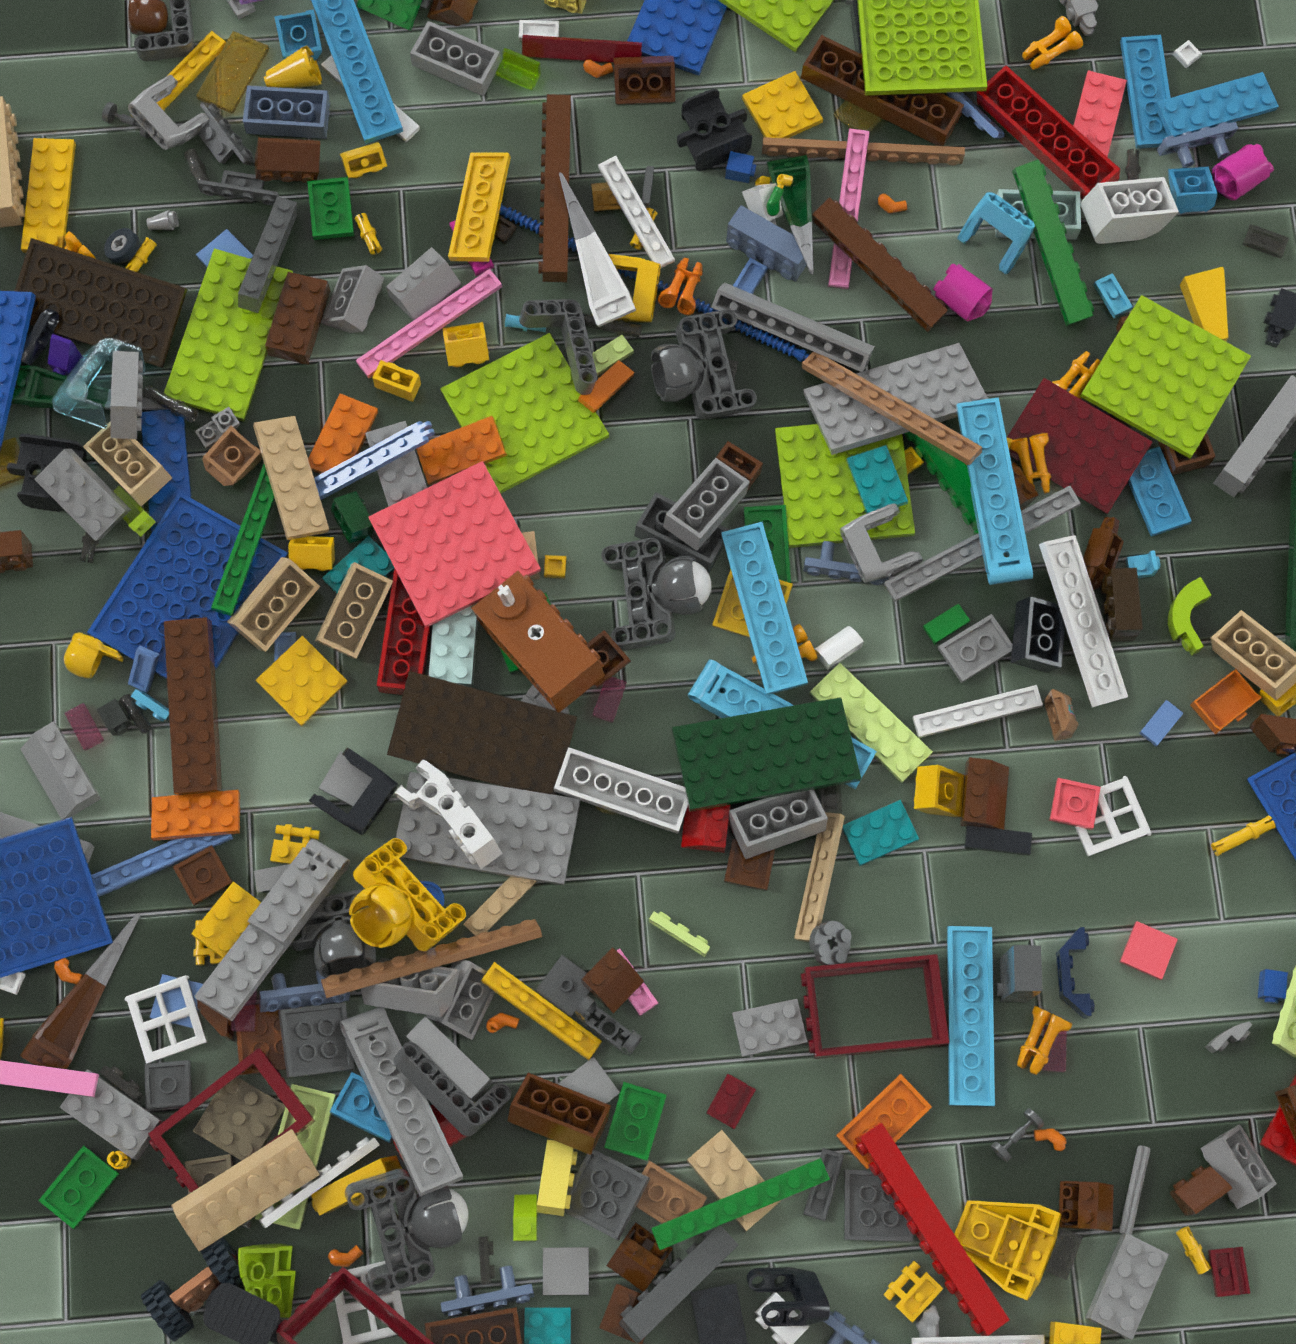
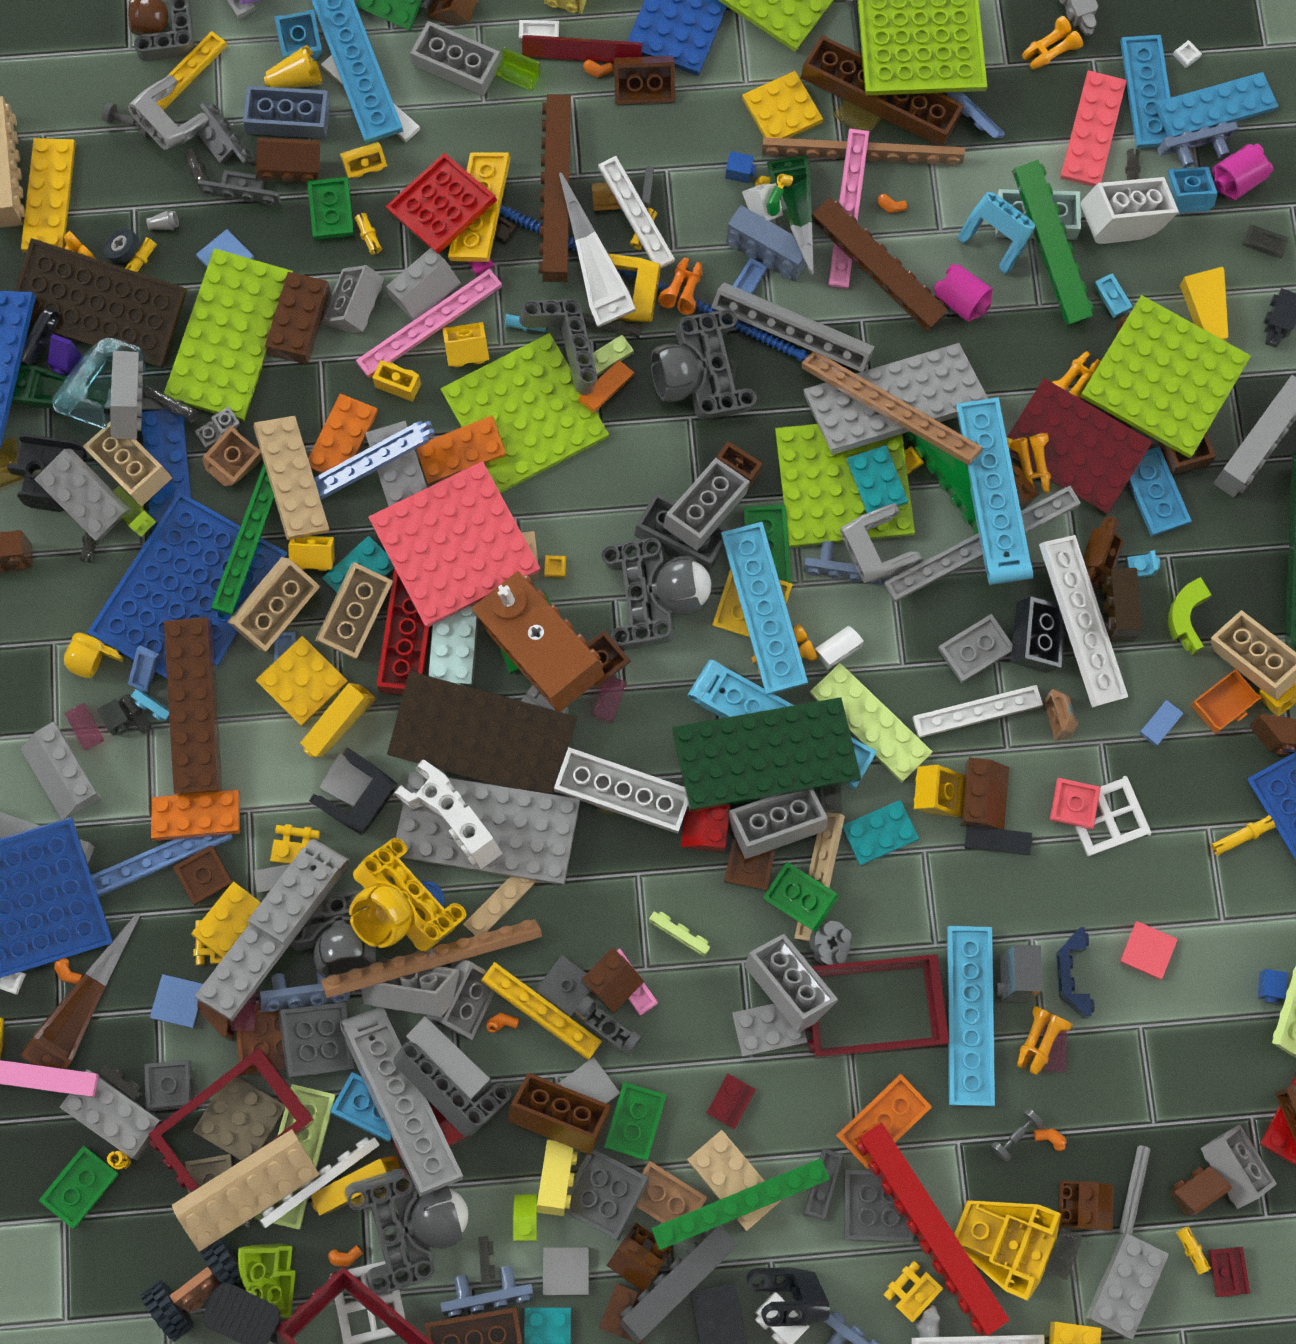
(166, 1019): white window -> none
(232, 72): clear yellow tile -> none
(267, 254): dark grey brick -> none
(337, 719): none -> yellow slope
(352, 516): dark green brick -> none
(441, 203): none -> red plate
(714, 147): black piece -> none
(790, 982): none -> light grey slope
(801, 897): none -> green plate
(946, 624): green tile -> none
(1046, 133): red brick -> none
(1234, 1034): light grey slope -> none

